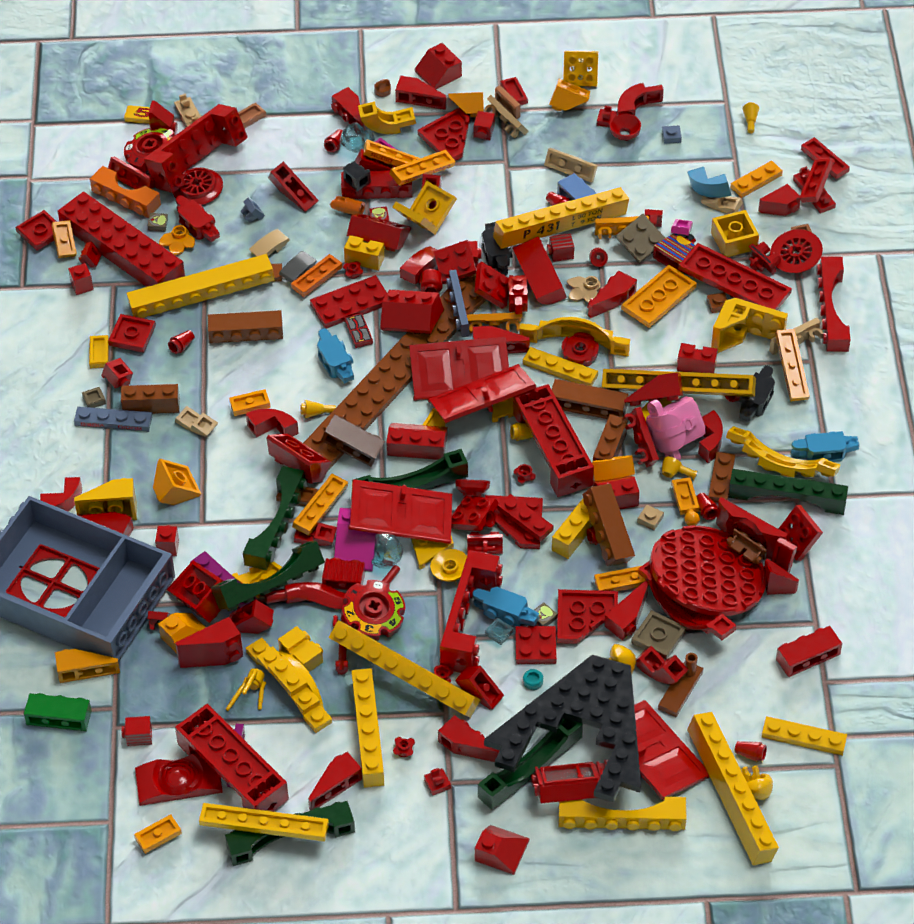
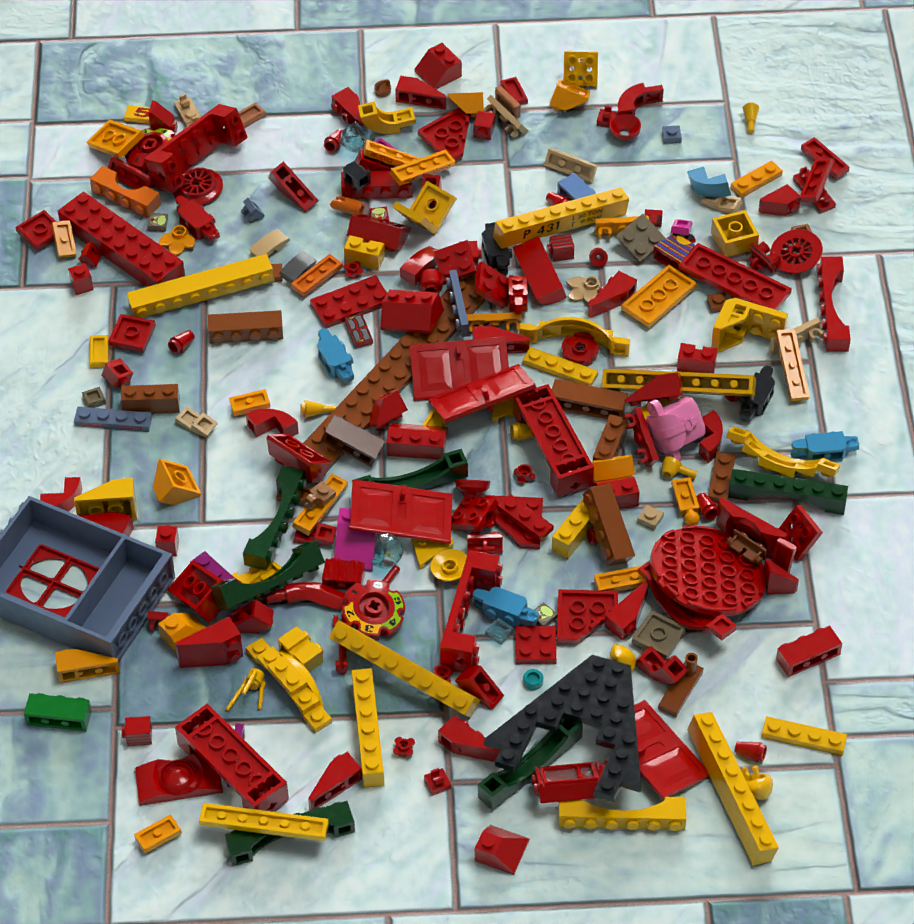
(115, 138): none -> light orange plate
(319, 494): none -> medium nougat plate
(387, 408): none -> red slope

